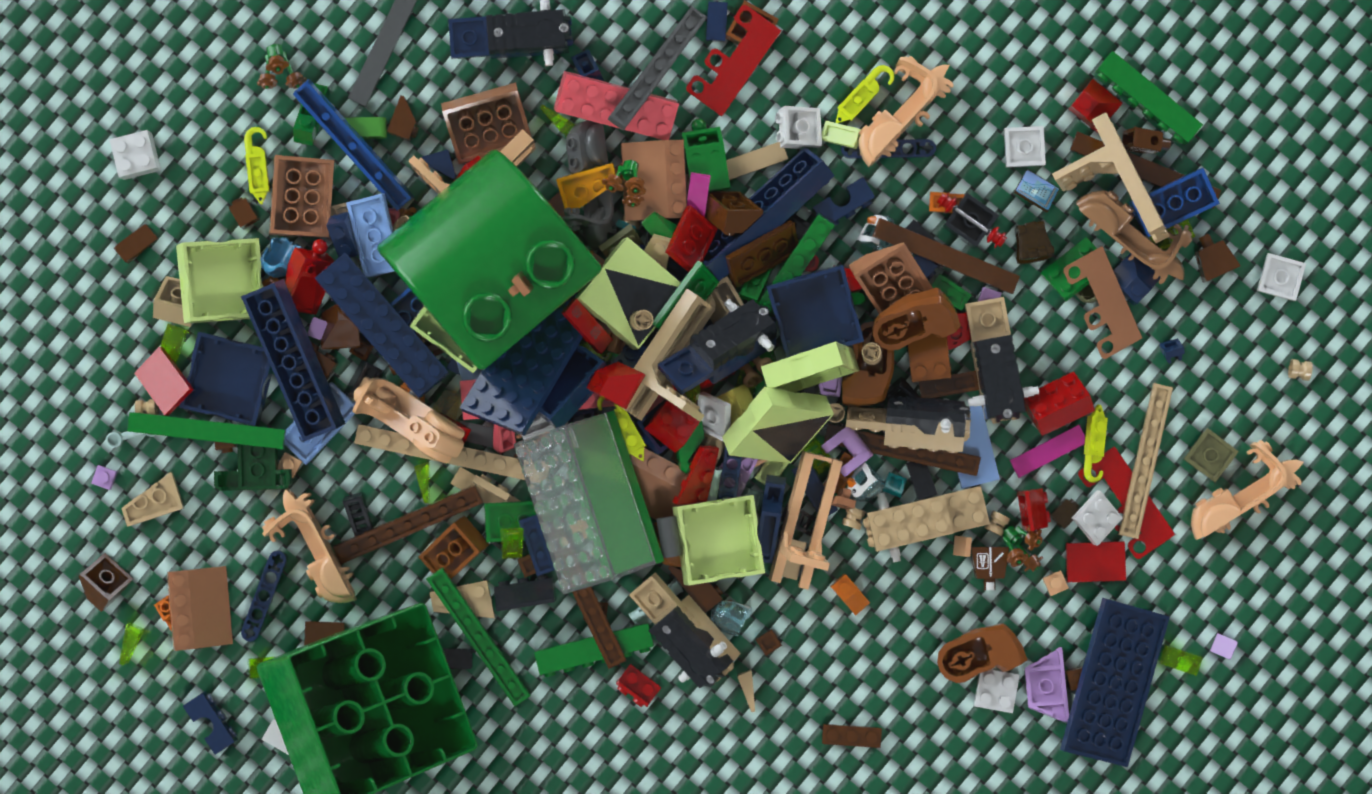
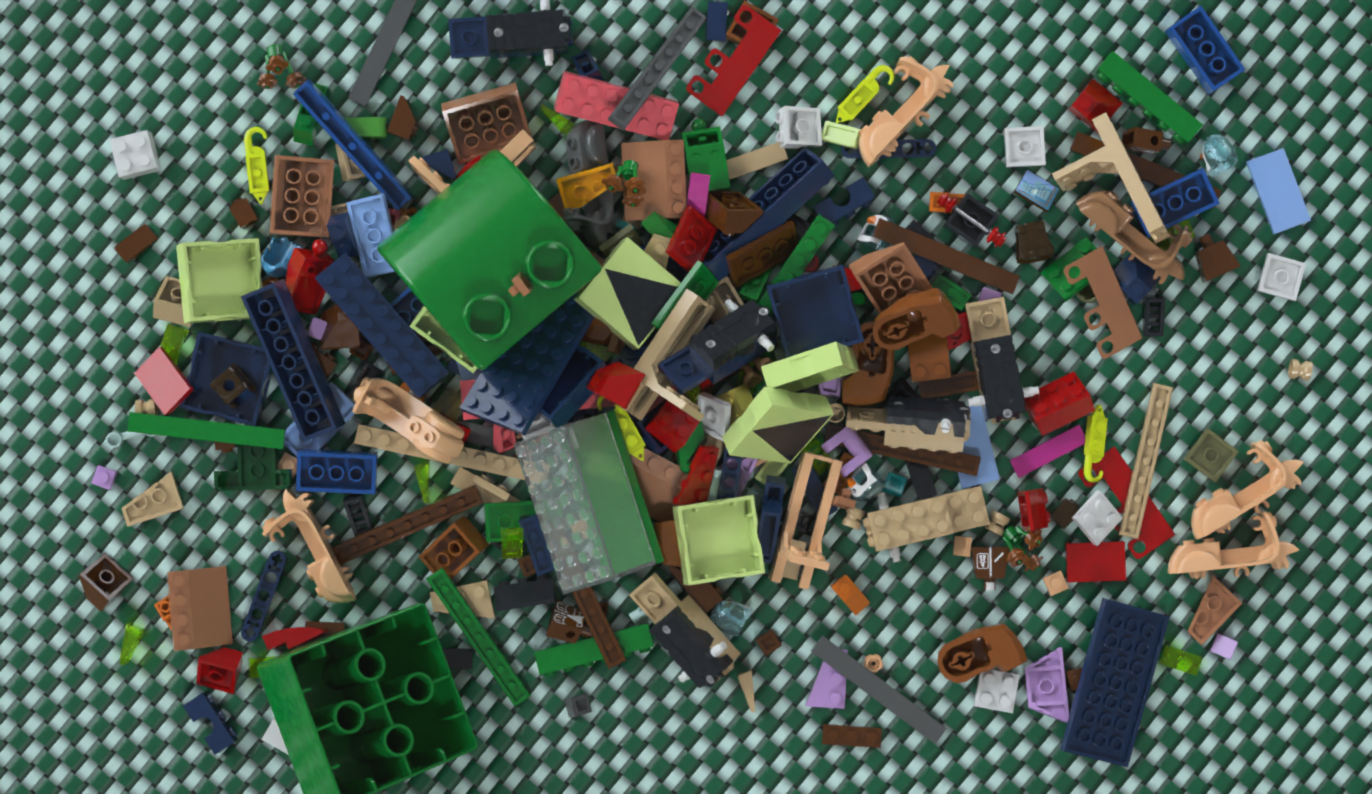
(220, 669): none -> red slope
(241, 383): none -> dark brown piece
(292, 637): none -> red slope
(337, 471): none -> blue brick
(347, 167): none -> tan slope
(566, 623): none -> reddish brown torso
(578, 705): none -> dark grey slope
(587, 326): red tile -> none
(638, 686): red bracket -> none
(643, 317): tan wheel -> none
(669, 536): dark grey pin -> none
(828, 688): none -> lavender wing
(869, 350): tan wheel -> none
(878, 663): none -> light nougat plate
(878, 689): none -> dark grey tile
(1160, 315): none -> black slope
(1171, 349): dark blue tile -> none
(1200, 557): none -> light nougat piece
(1204, 50): none -> blue brick
(1213, 611): none -> nougat wing
(1220, 152): none -> clear light blue piece
(1278, 191): none -> light blue tile

